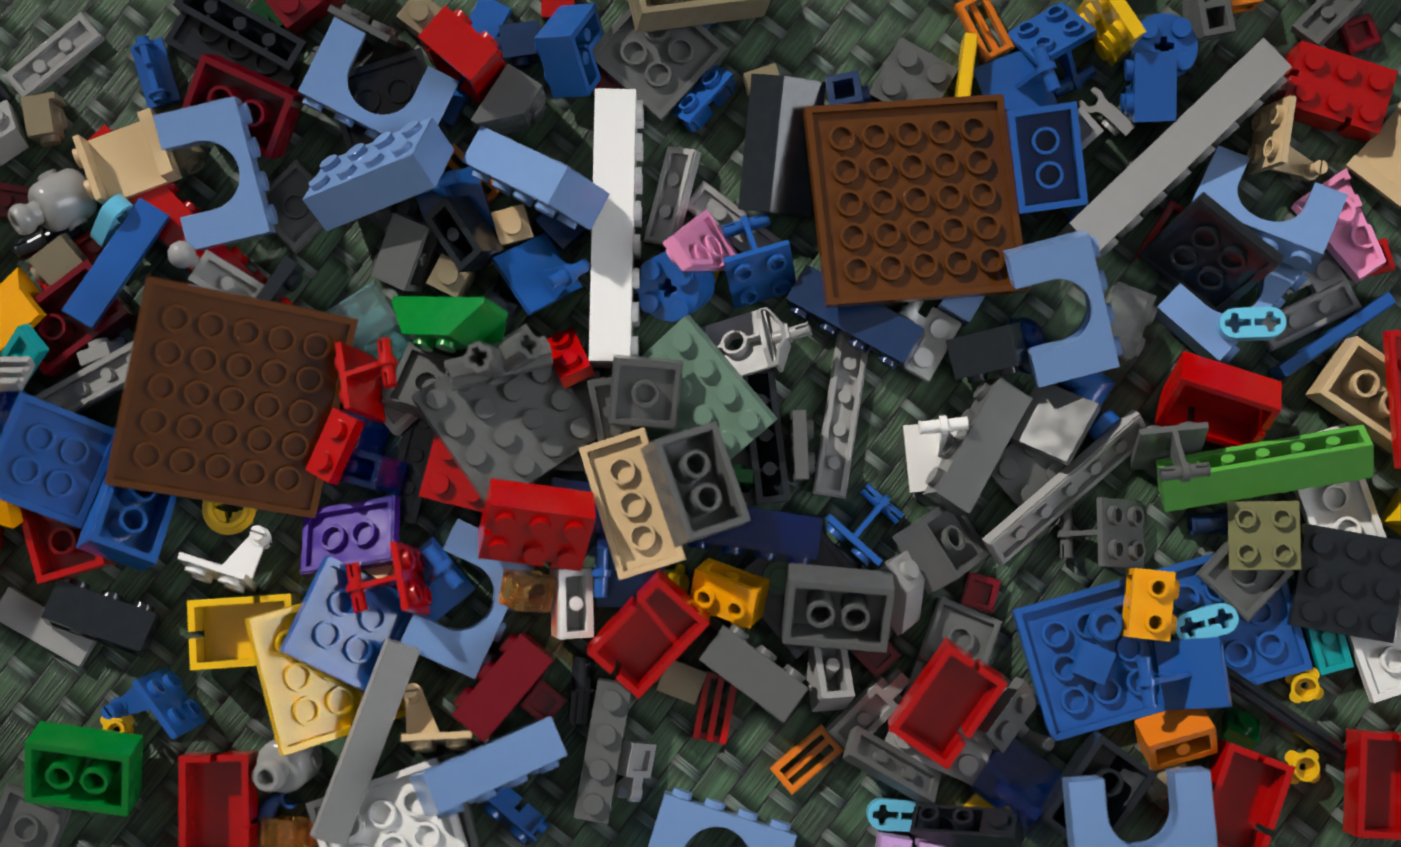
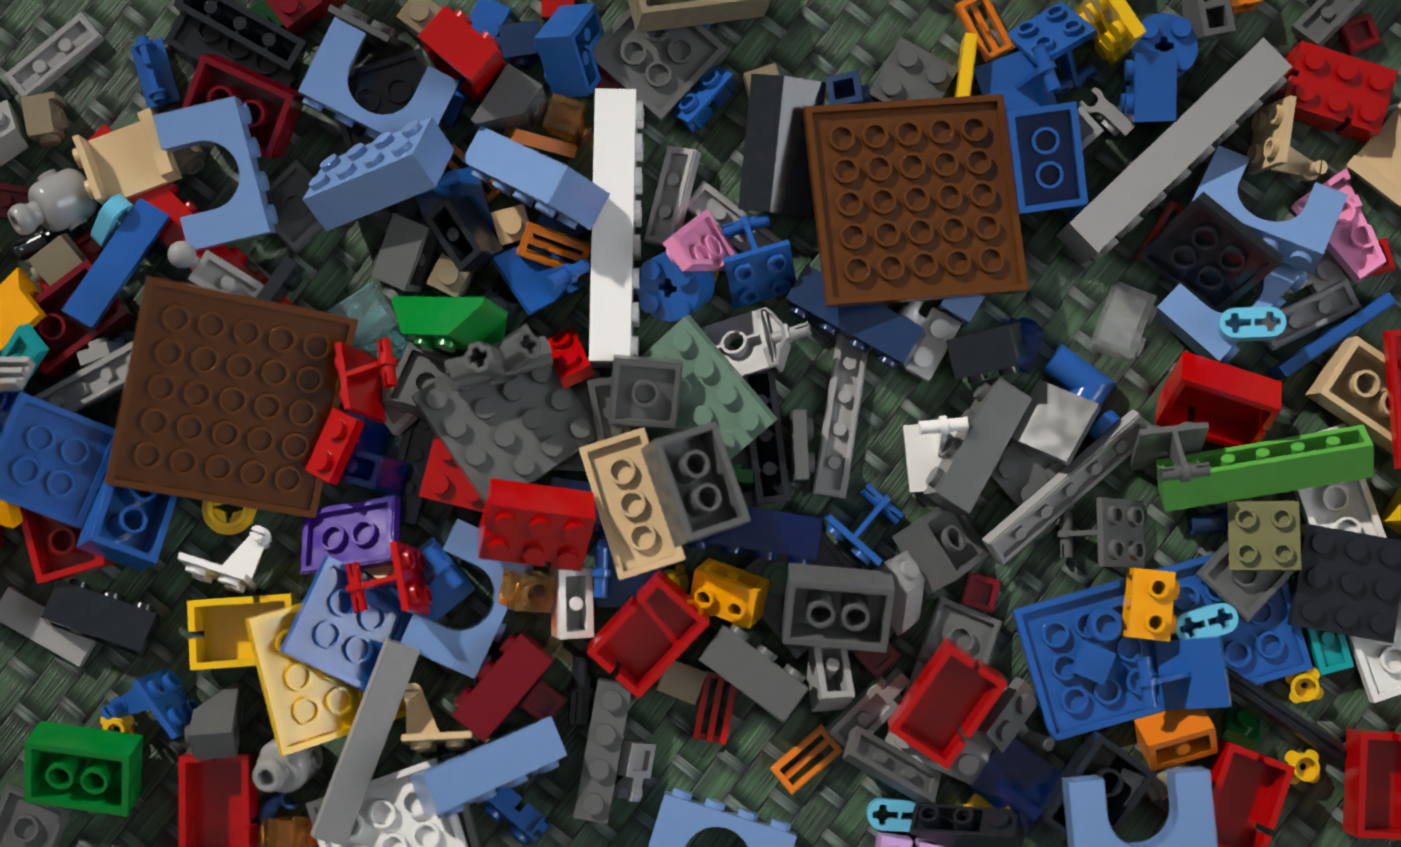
(217, 725): none -> dark grey slope
(540, 142): none -> orange tile
(551, 234): none -> orange tile
(565, 118): none -> clear orange brick
(1092, 344): medium blue arch -> none

